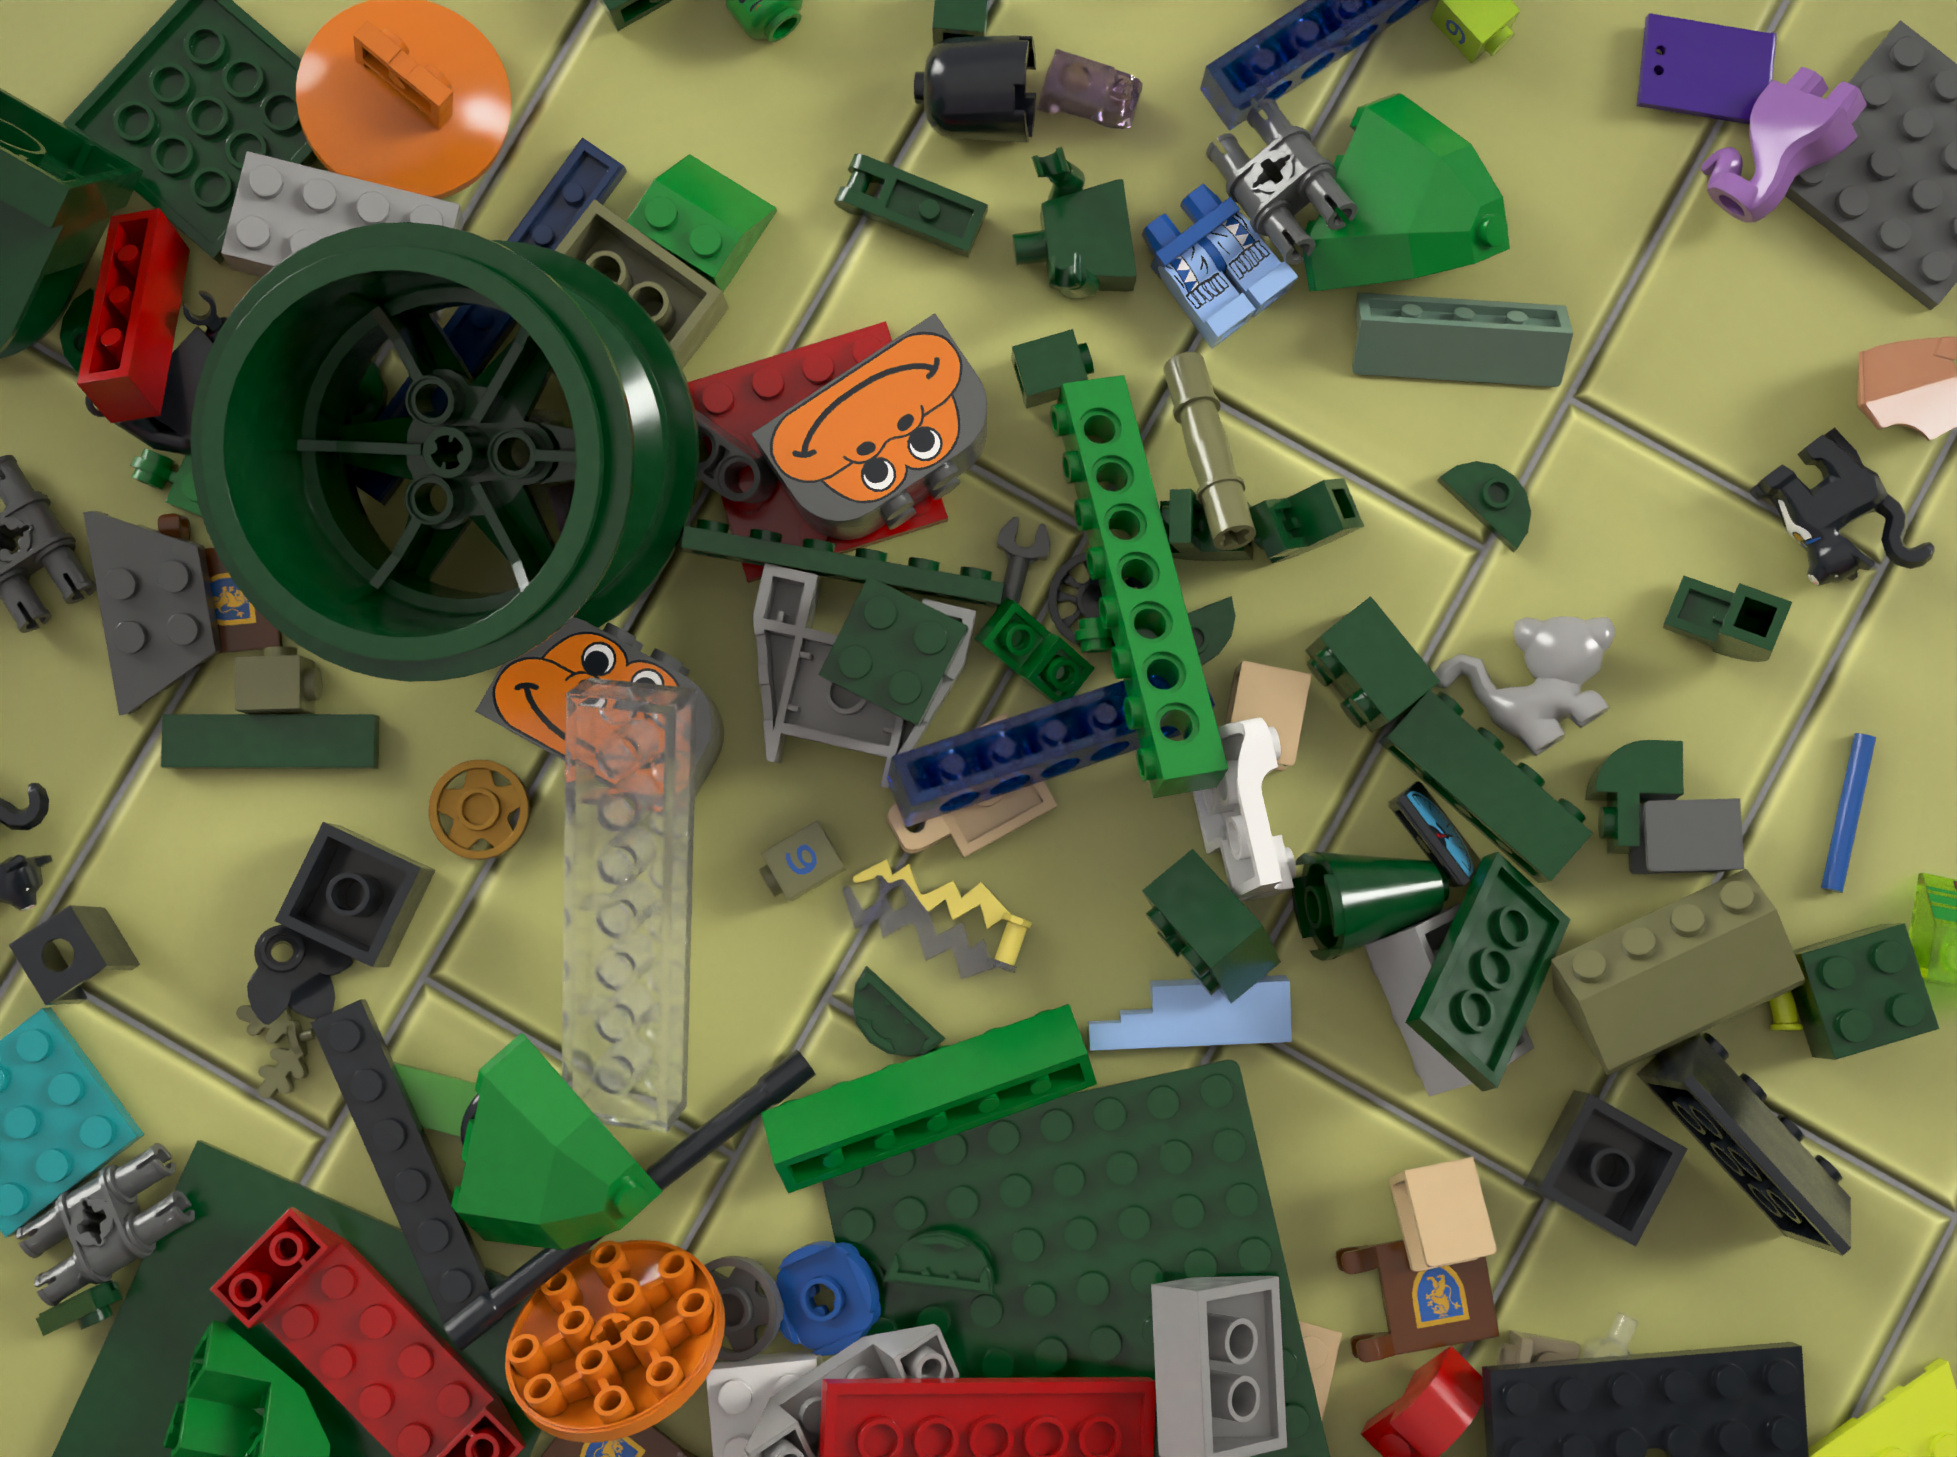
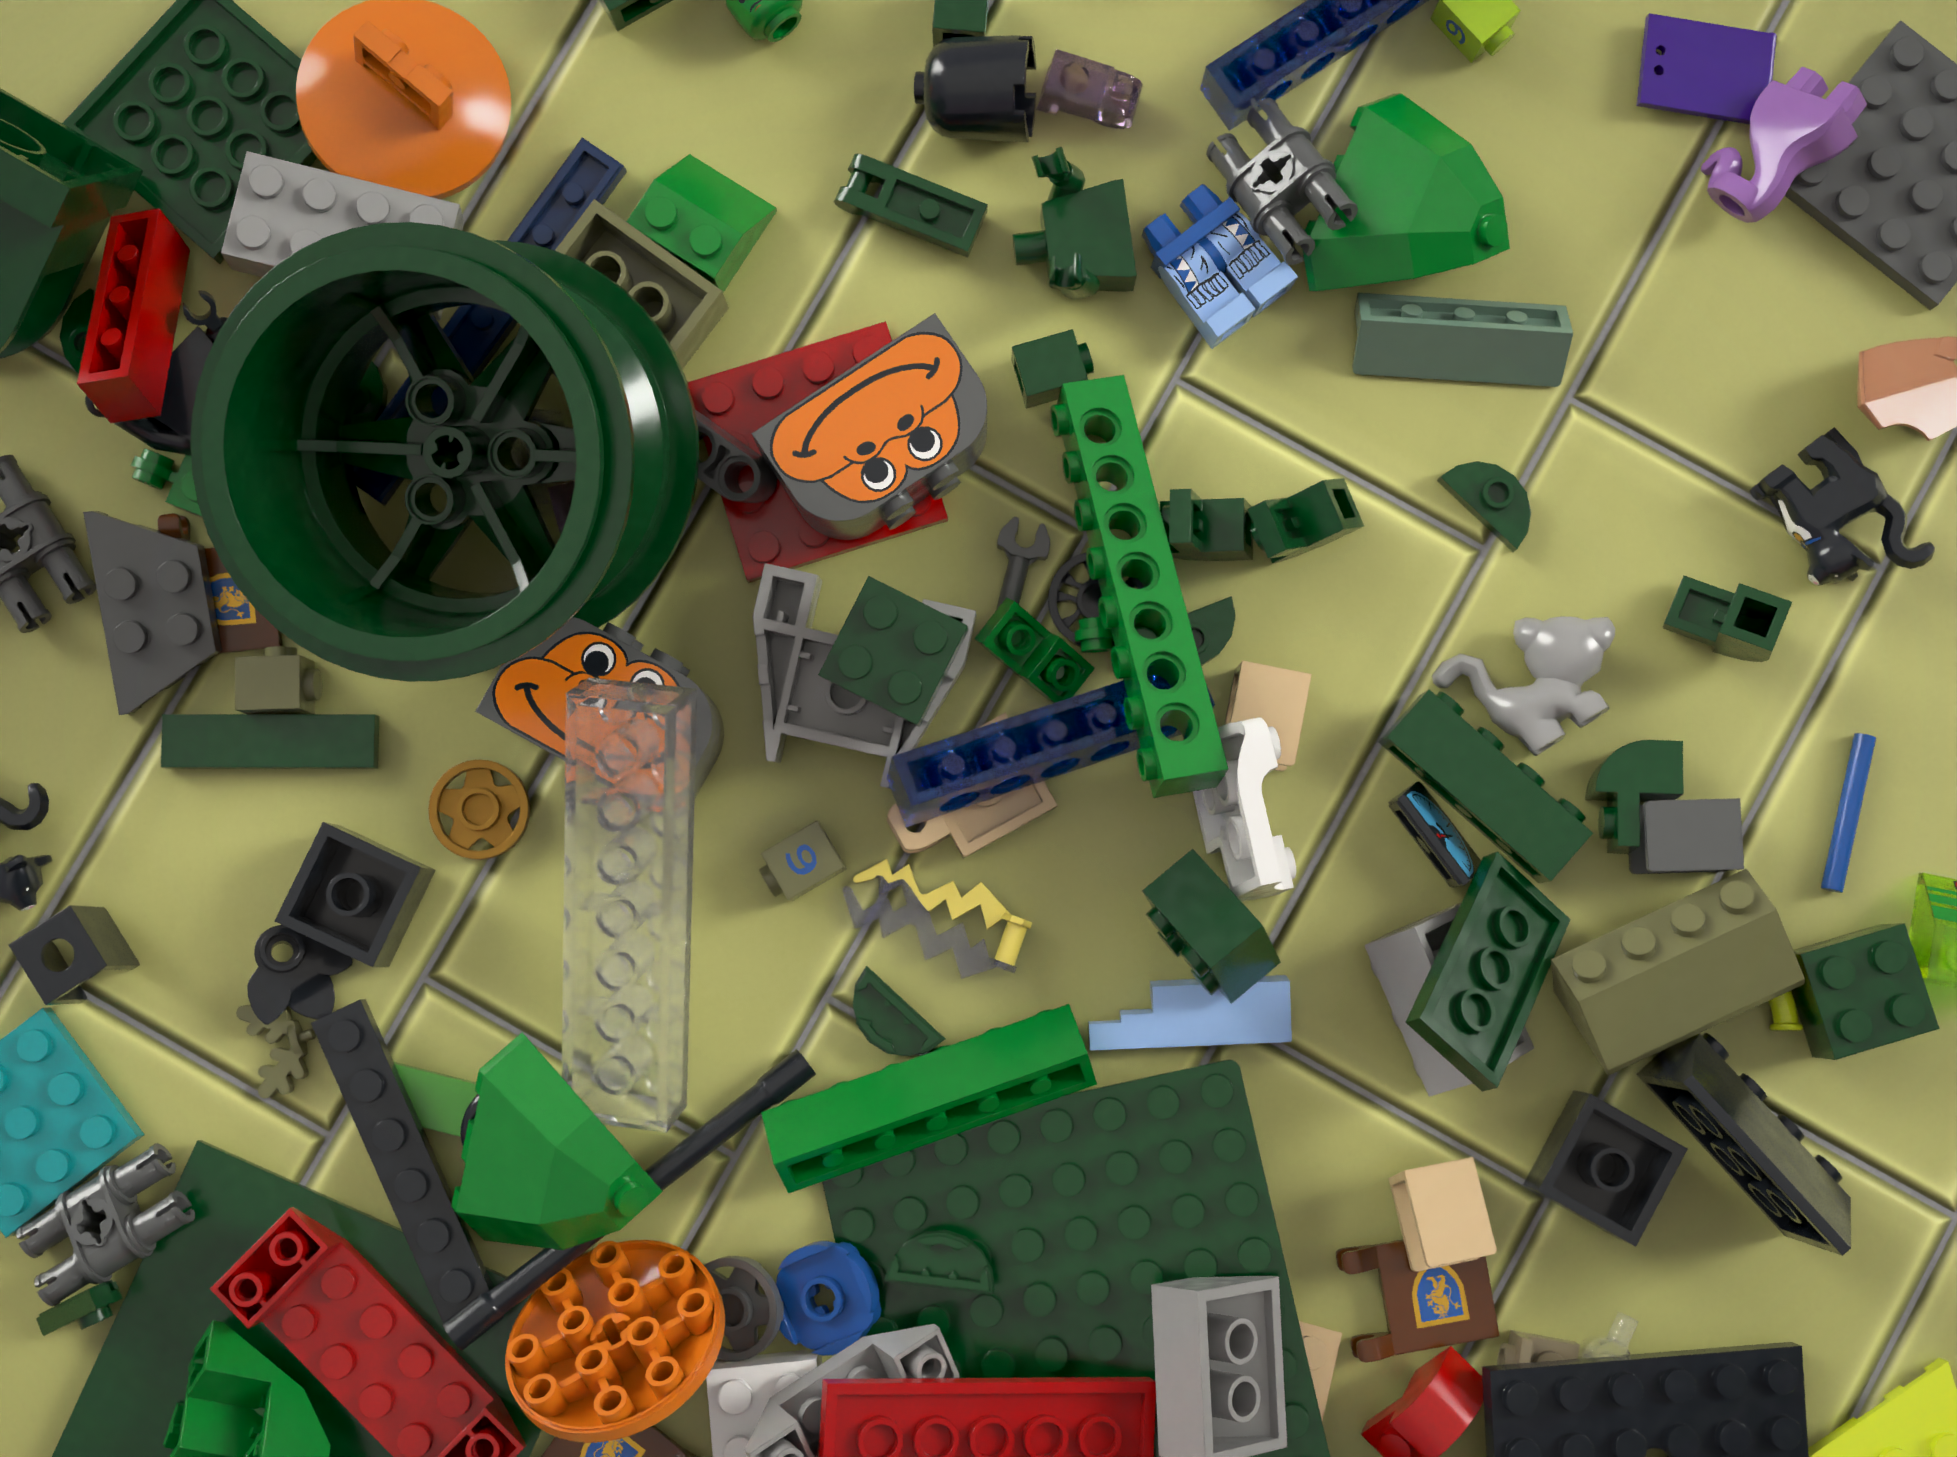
(818, 558): dark green plate -> none
(1209, 451): olive piece -> none
(1362, 898): dark green cone -> none
(1370, 666): dark green brick -> none

